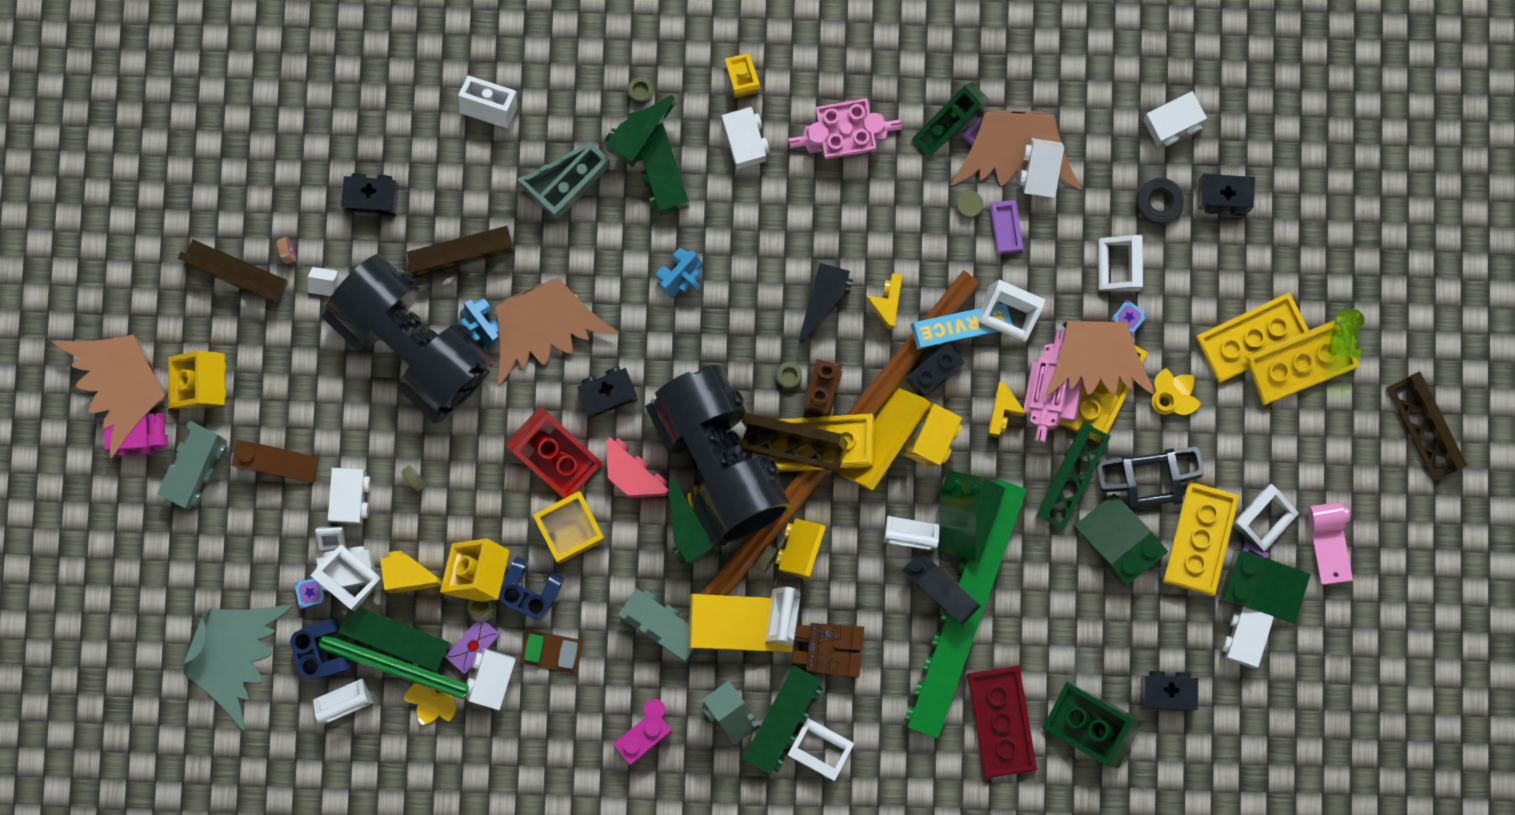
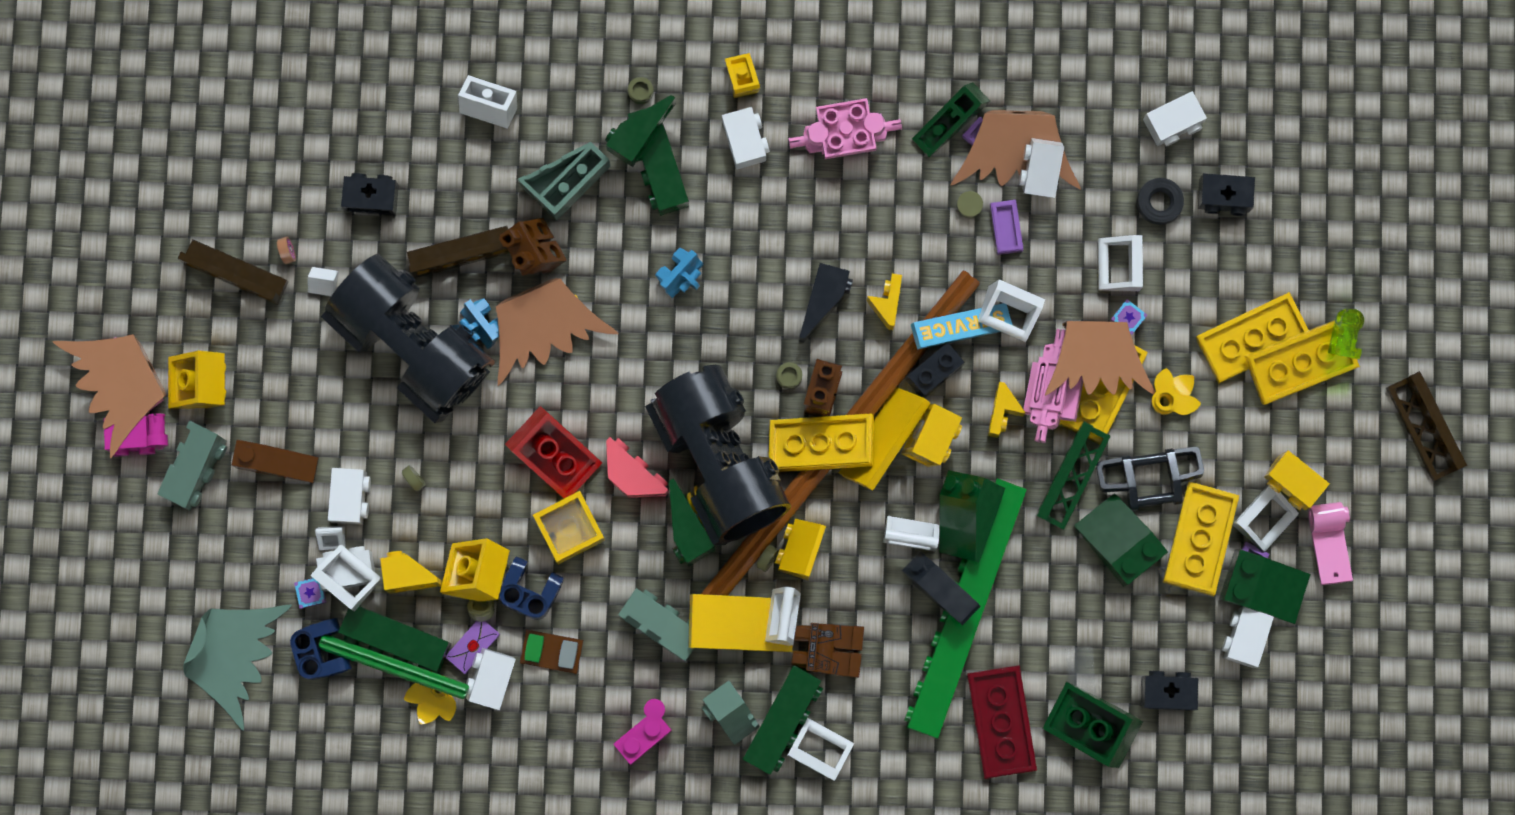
(342, 702): white tile -> none
(531, 248): none -> reddish brown hips
(598, 403): black brick -> none
(793, 432): dark brown fence -> none
(1295, 480): none -> yellow slope

